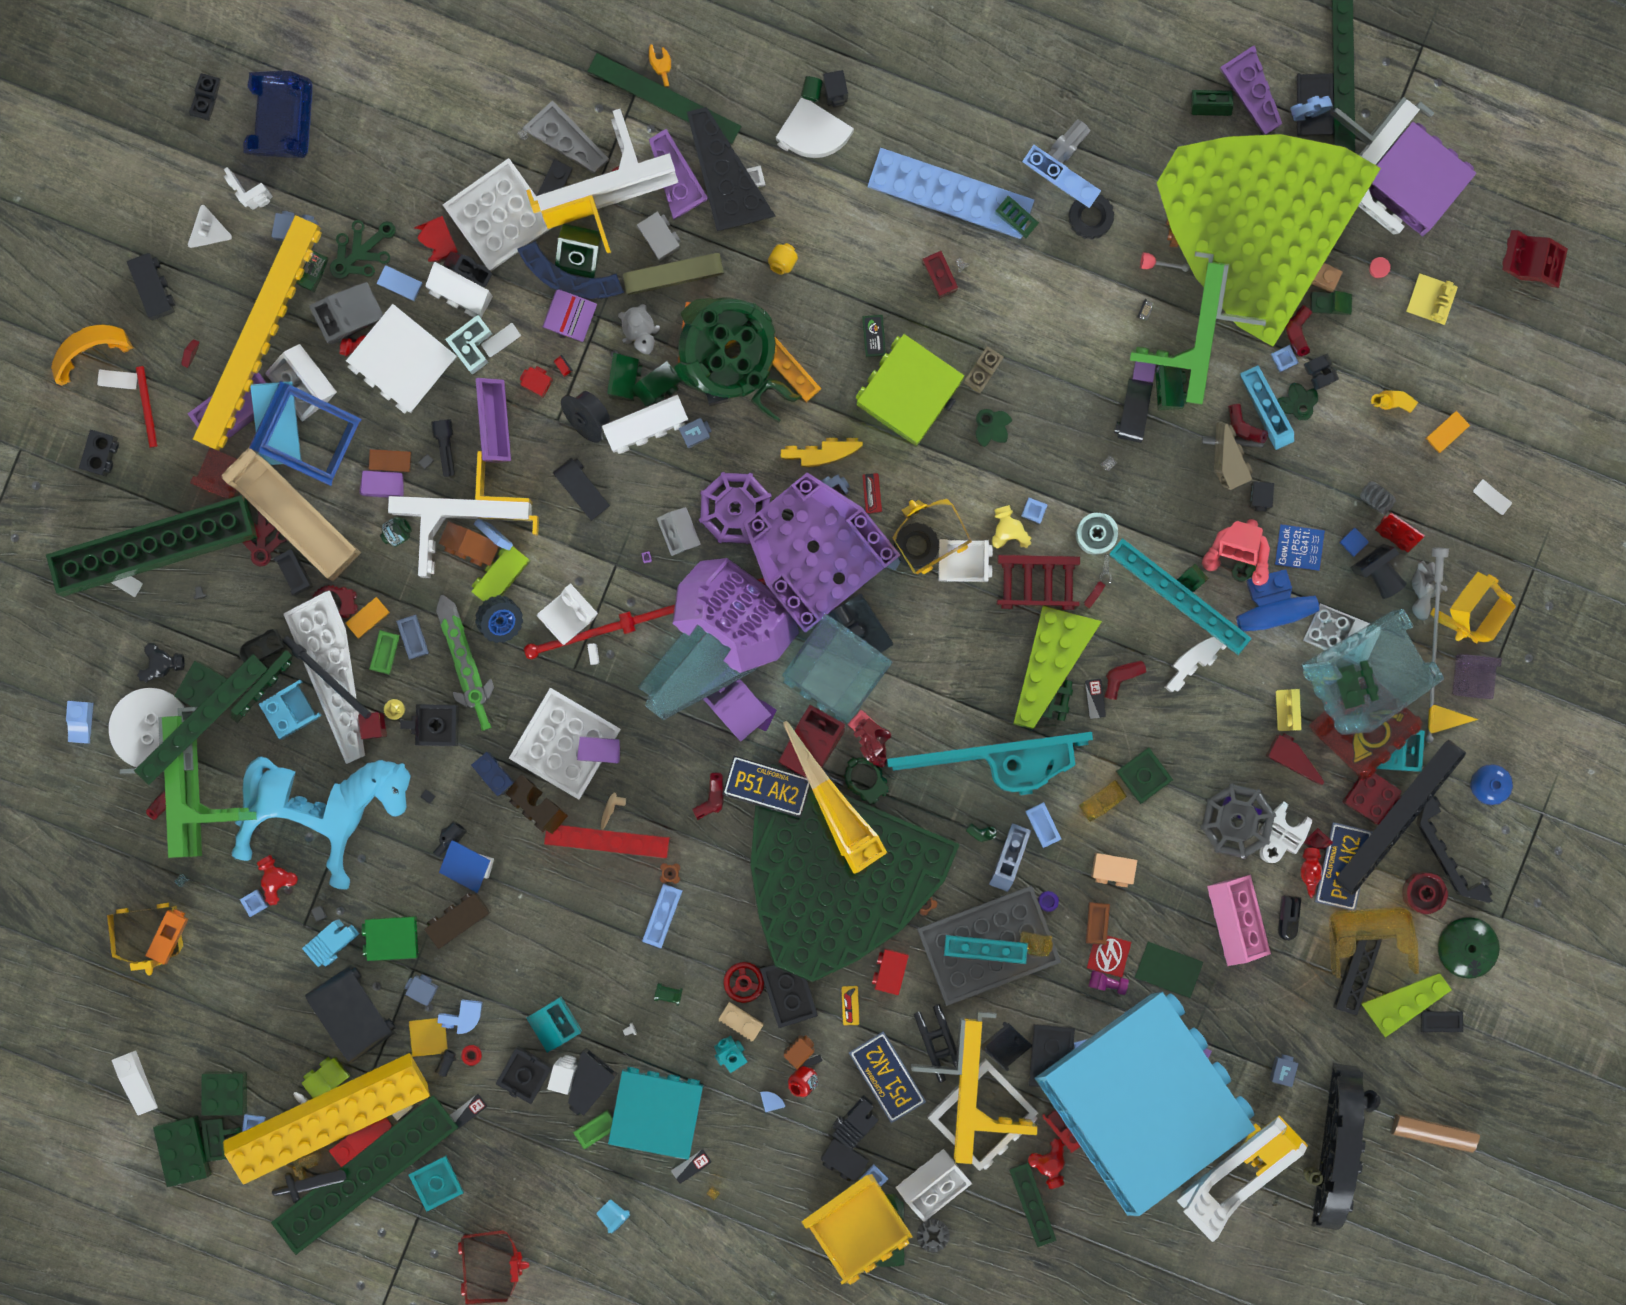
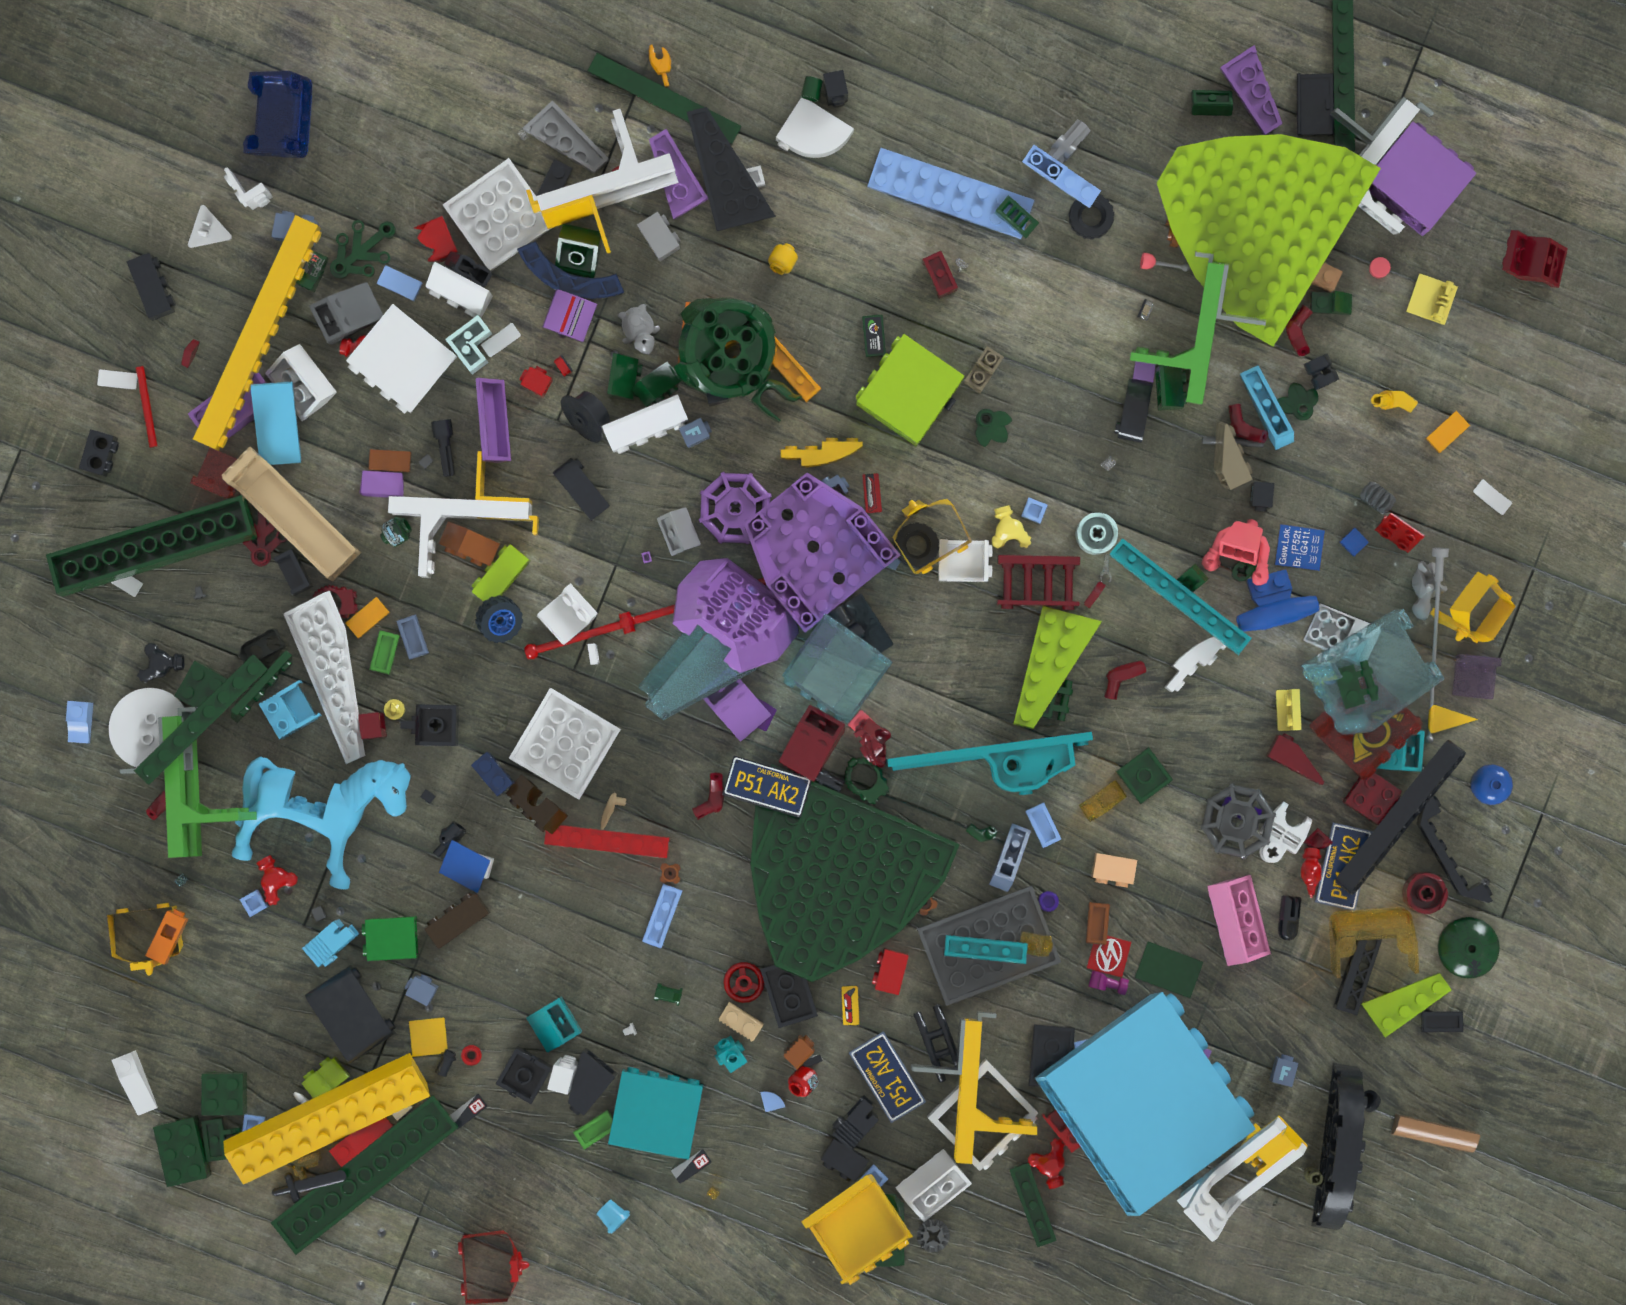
(82, 341): light orange windscreen -> none
(205, 96): black slope -> none
(272, 417): blue piece -> none
(300, 653): black bar -> none
(436, 1183): teal plate -> none
(465, 665): sword -> none
(466, 1020): light blue brick -> none
(493, 534): light blue tile -> none
(599, 750): medium lavender piece -> none
(673, 274): olive beam -> none
(851, 832): yellow plate -> none
(1006, 1046): black door -> none
(1095, 698): sticker -> none
(1284, 358): light blue tile -> none
(1314, 107): light blue plate -> none
(1381, 570): black plant -> none

